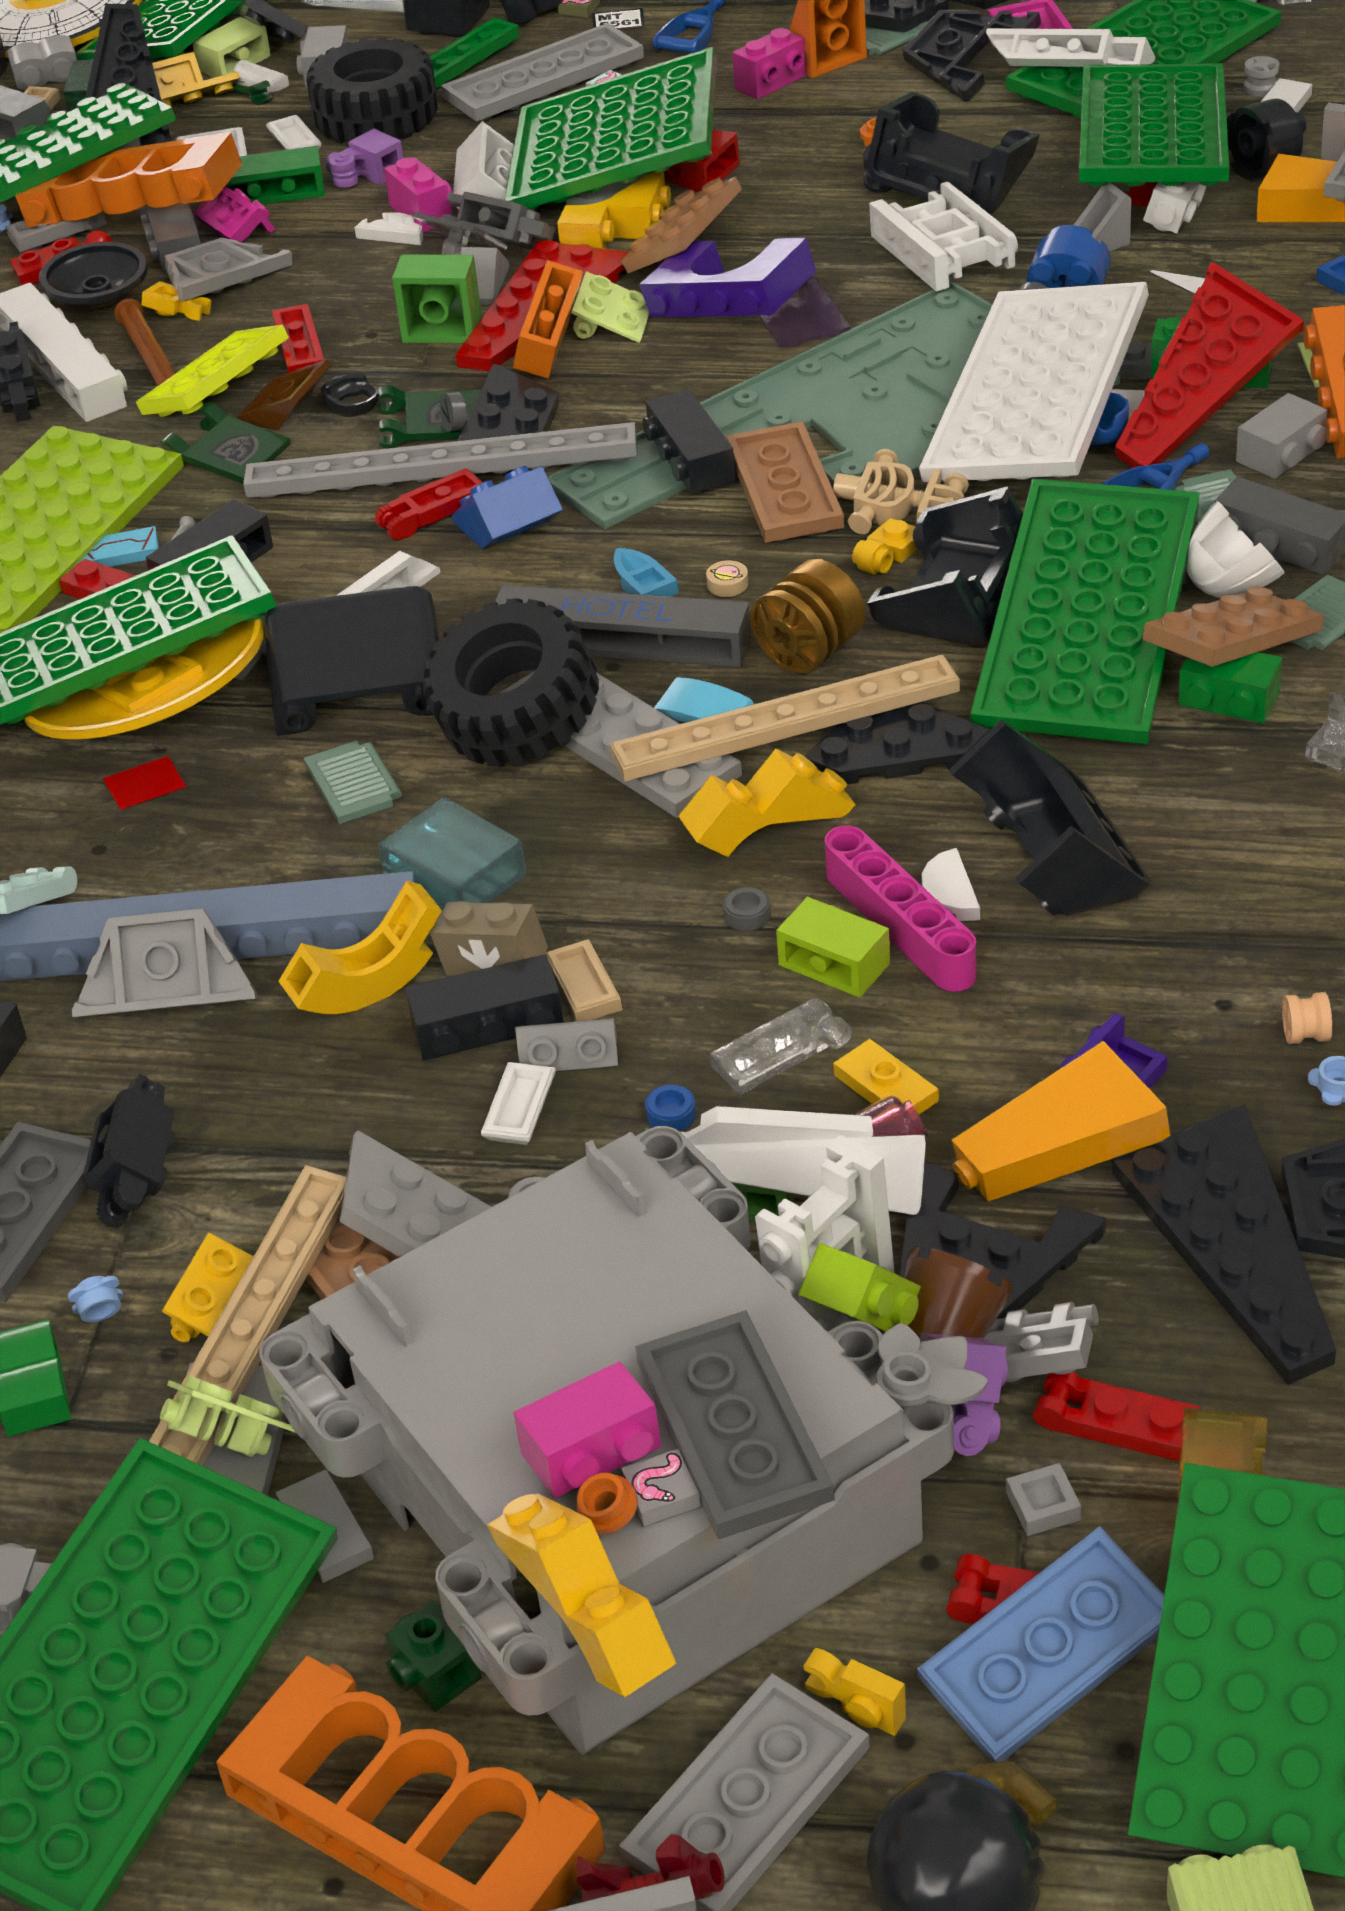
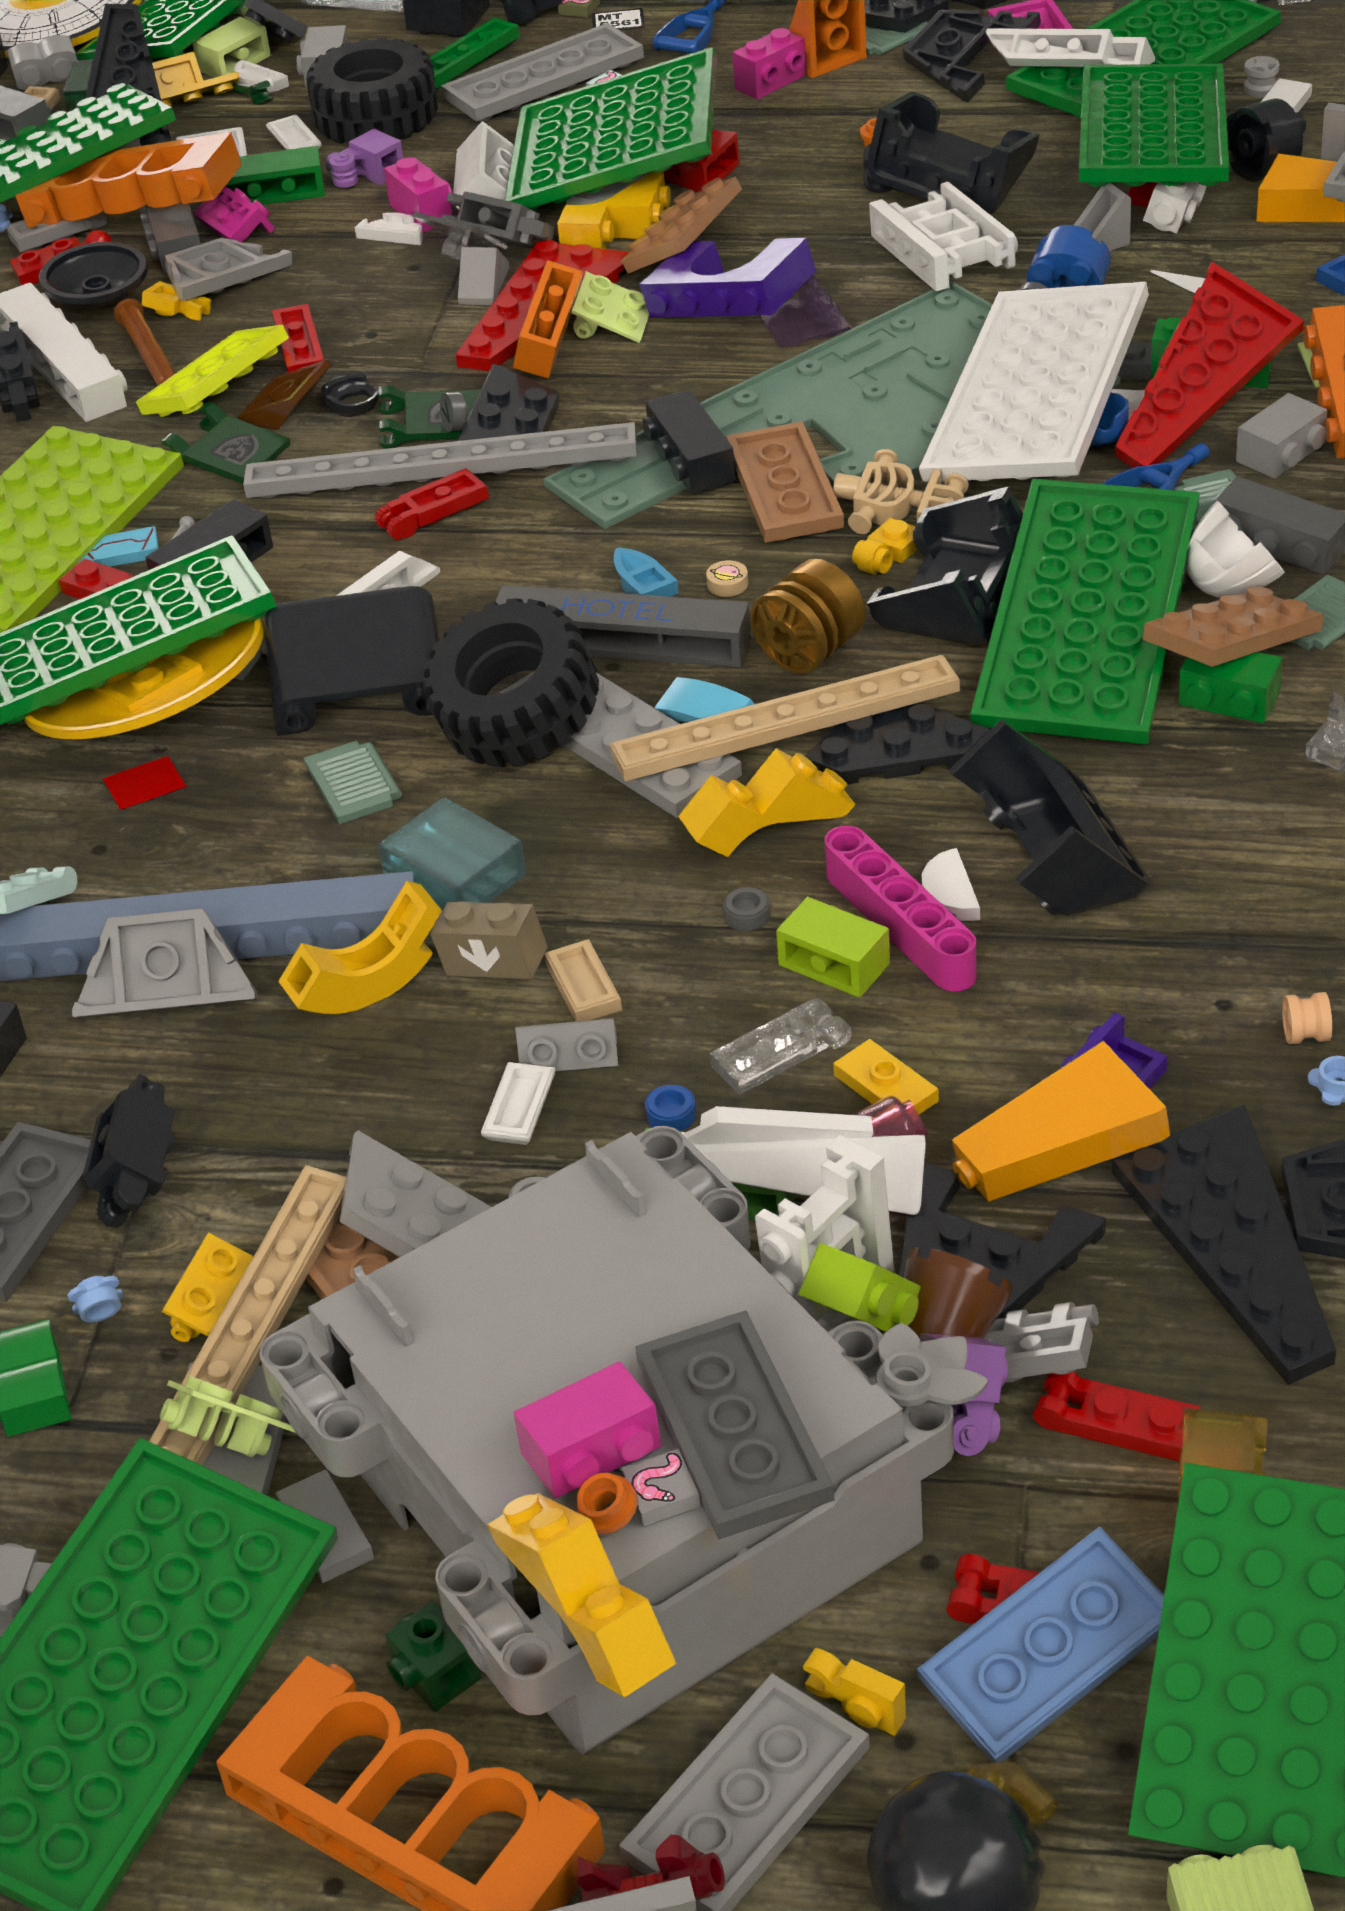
(436, 298): bright green brick -> none
(483, 1006): black brick -> none
(508, 508): slope -> none
(1043, 1499): light grey plate -> none

